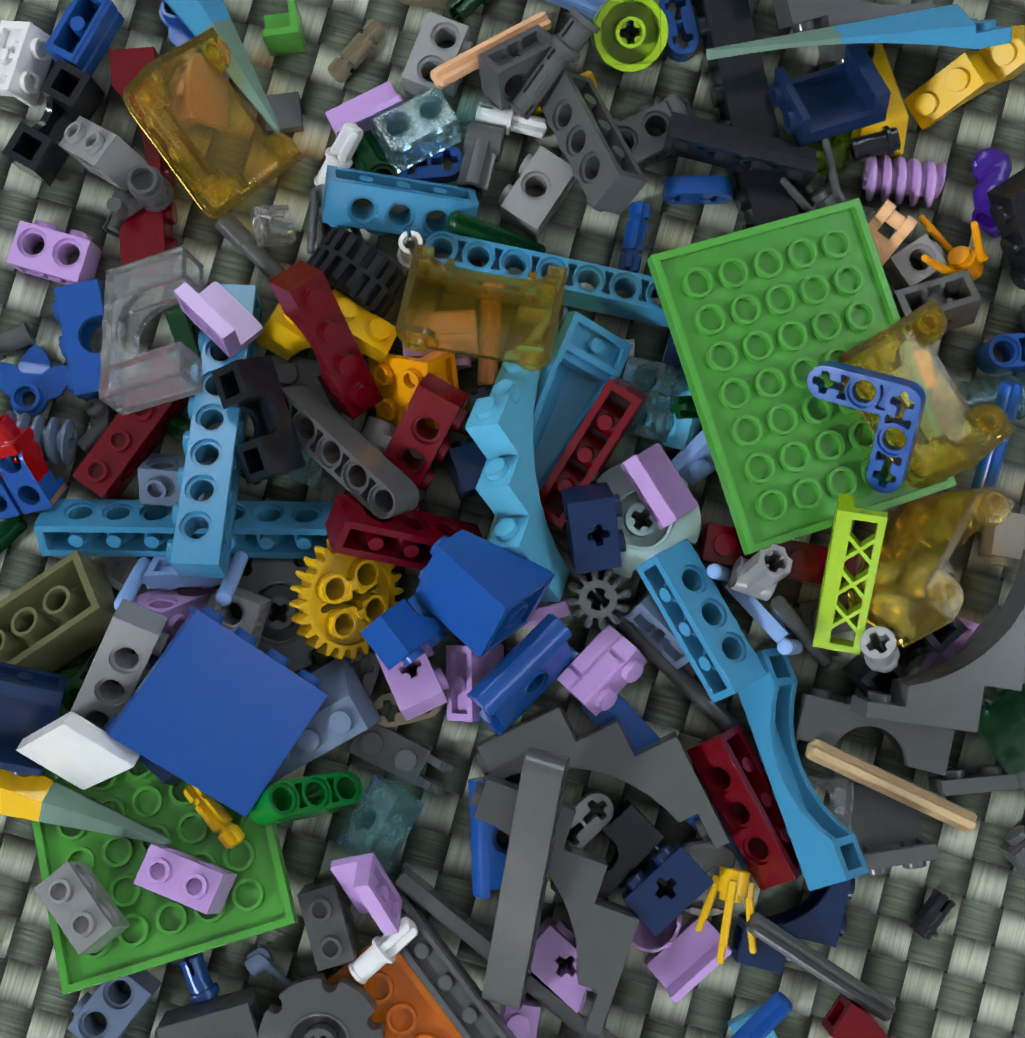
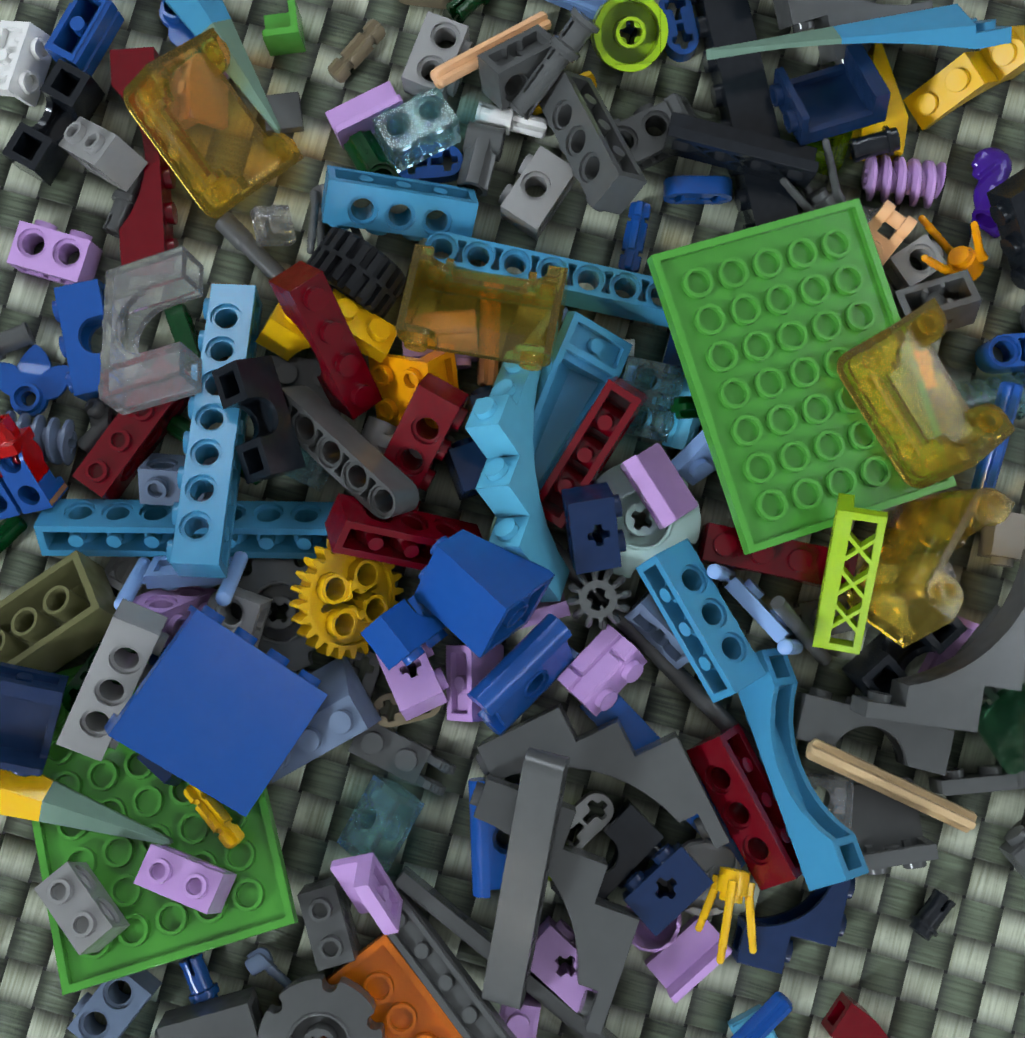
(78, 751): white tile -> none
(148, 189): dark grey piece -> none
(219, 317): lavender panel -> none
(324, 793): green beam -> none
(341, 150): white axle -> none
(382, 951): white axle -> none
(406, 248): white axle -> none
(471, 226): dark green axle -> none
(760, 573): light grey piece -> none
(819, 966): dark grey axle -> none
(880, 637): light grey bush -> none
(883, 404): blue beam -> none

